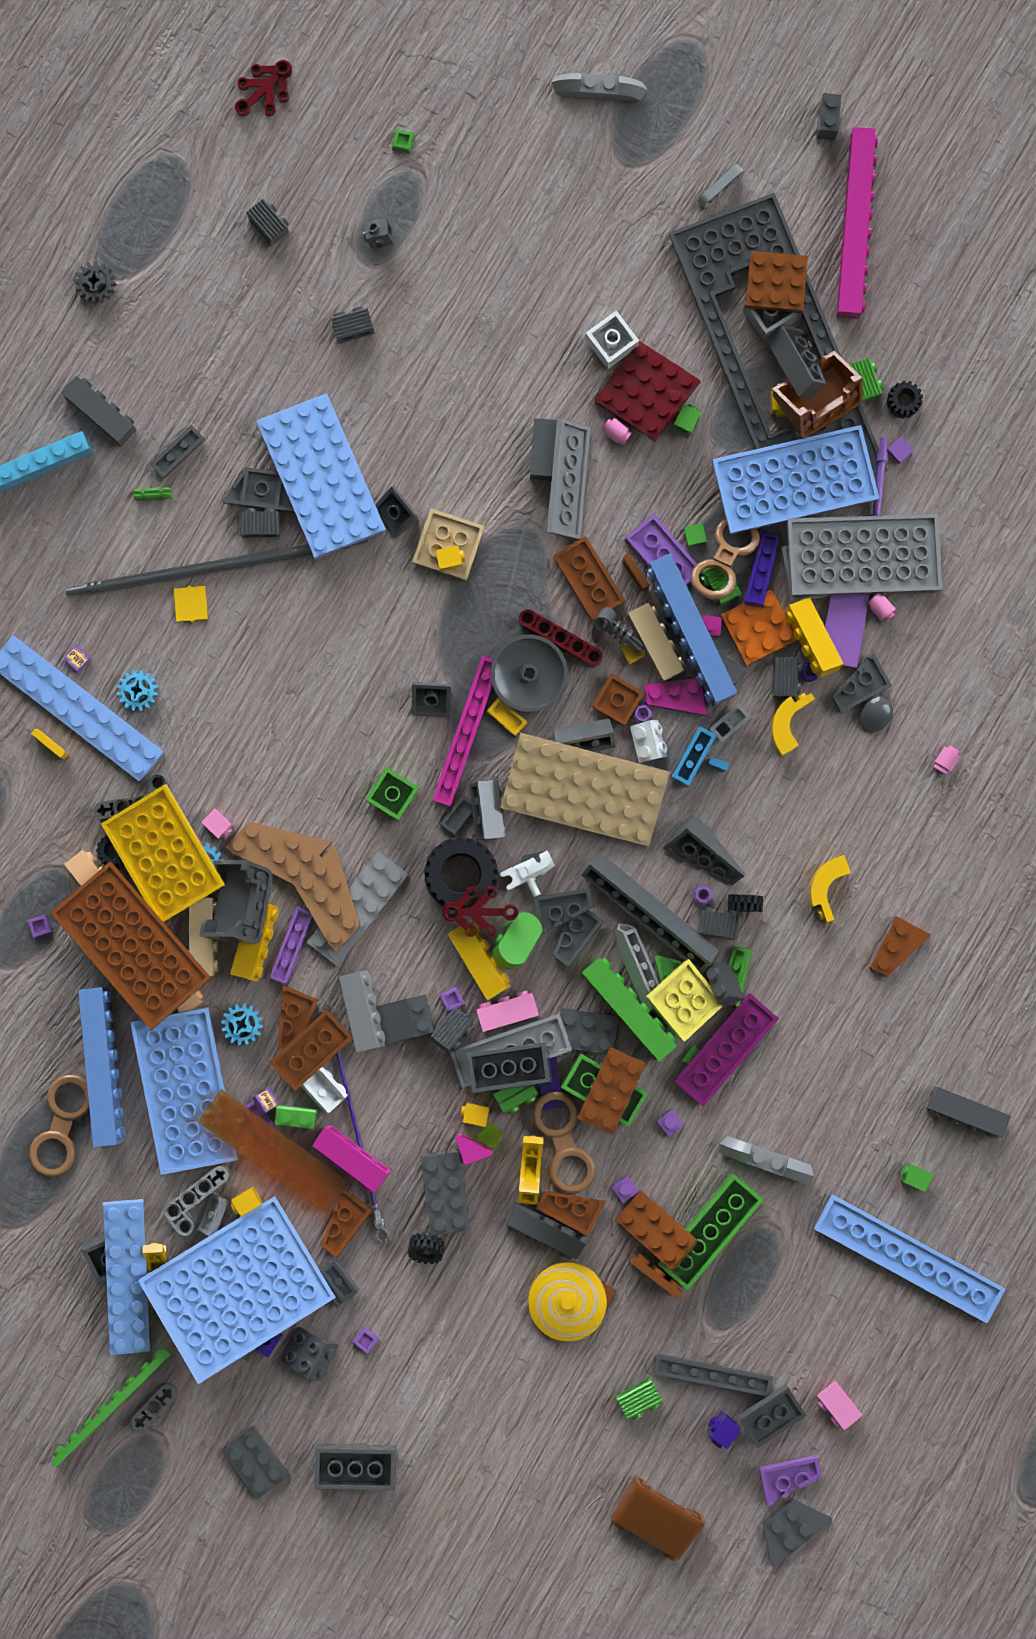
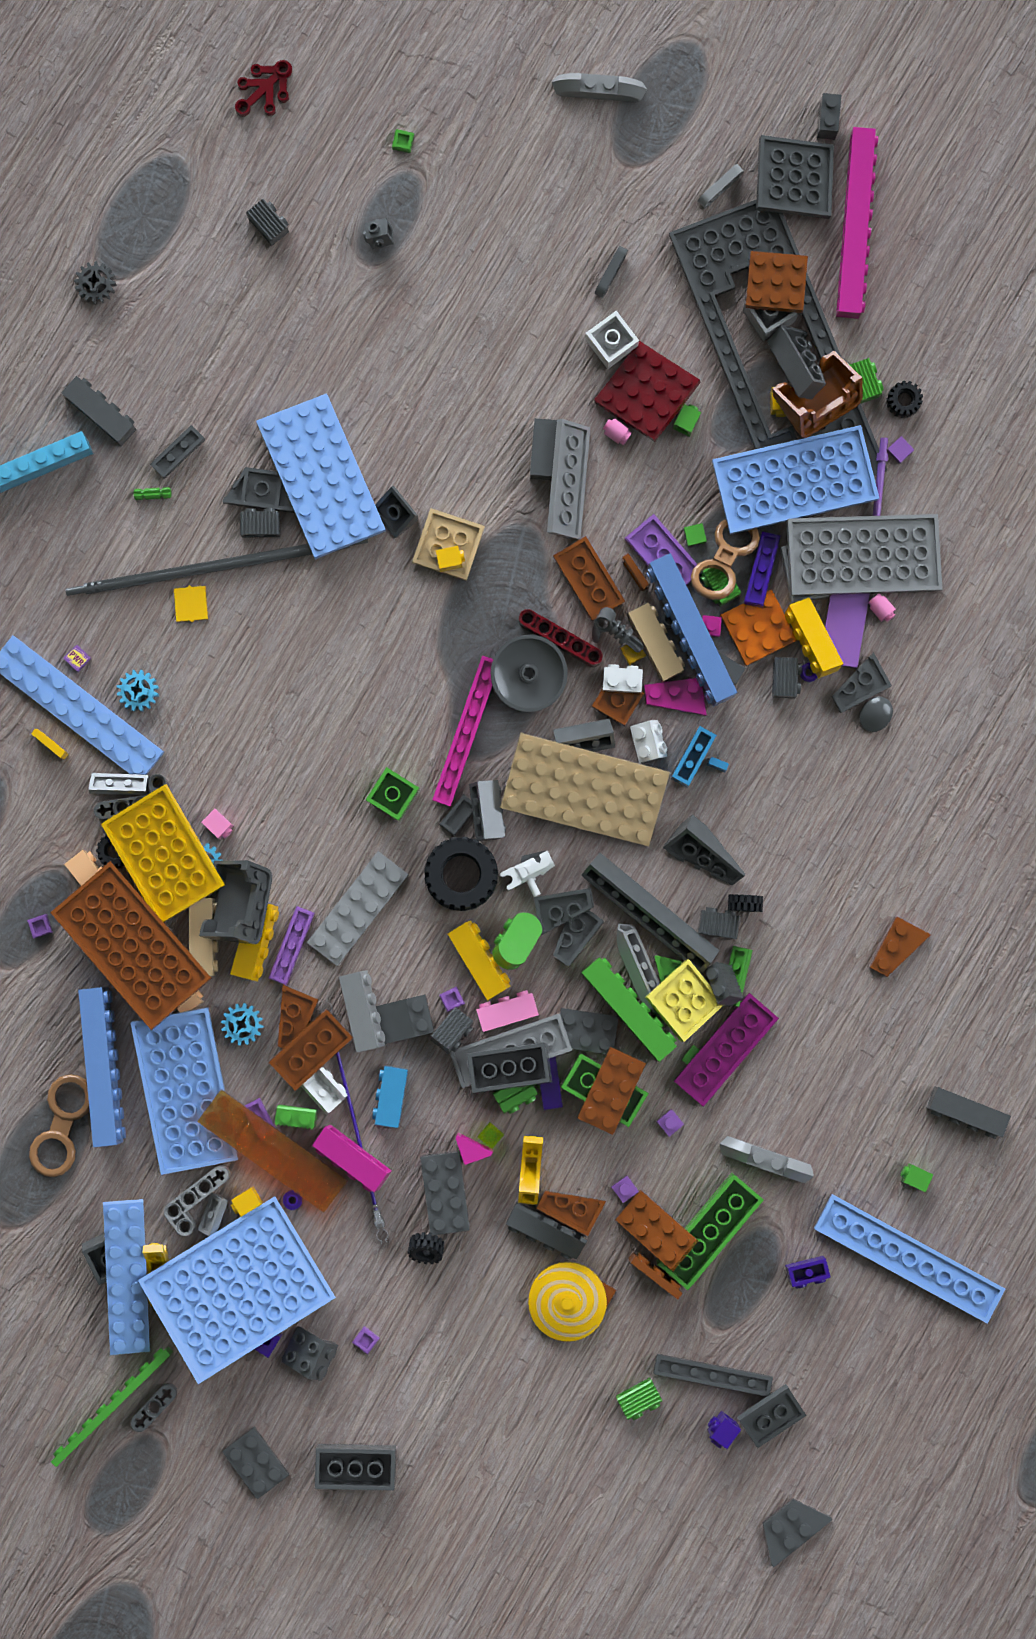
(119, 784): none -> plate
(265, 1101): tile -> none
(287, 1204): none -> dark purple plate
(316, 878): medium nougat wing -> none
(339, 1282): dark grey plate -> none
(345, 1222): dark orange wing -> none
(352, 325): dark grey brick -> none
(390, 1096): none -> dark azure brick
(431, 699): dark grey slope -> none
(475, 1114): yellow brick -> none
(476, 911): dark red plant -> none
(507, 717): yellow tile -> none
(563, 1142): medium nougat bar -> none
(611, 272): none -> dark grey beam
(622, 679): none -> white bracket
(642, 709): medium lavender plate -> none
(657, 1519): dark orange windscreen -> none
(698, 900): medium lavender plate -> none
(730, 723): light grey brick -> none
(780, 725): yellow arch -> none
(786, 1476): medium lavender wing -> none
(795, 177): none -> dark grey plate
(808, 1271): none -> dark purple brick
(820, 883): yellow arch -> none
(839, 1405): bright pink brick -> none
(947, 760): bright pink brick -> none

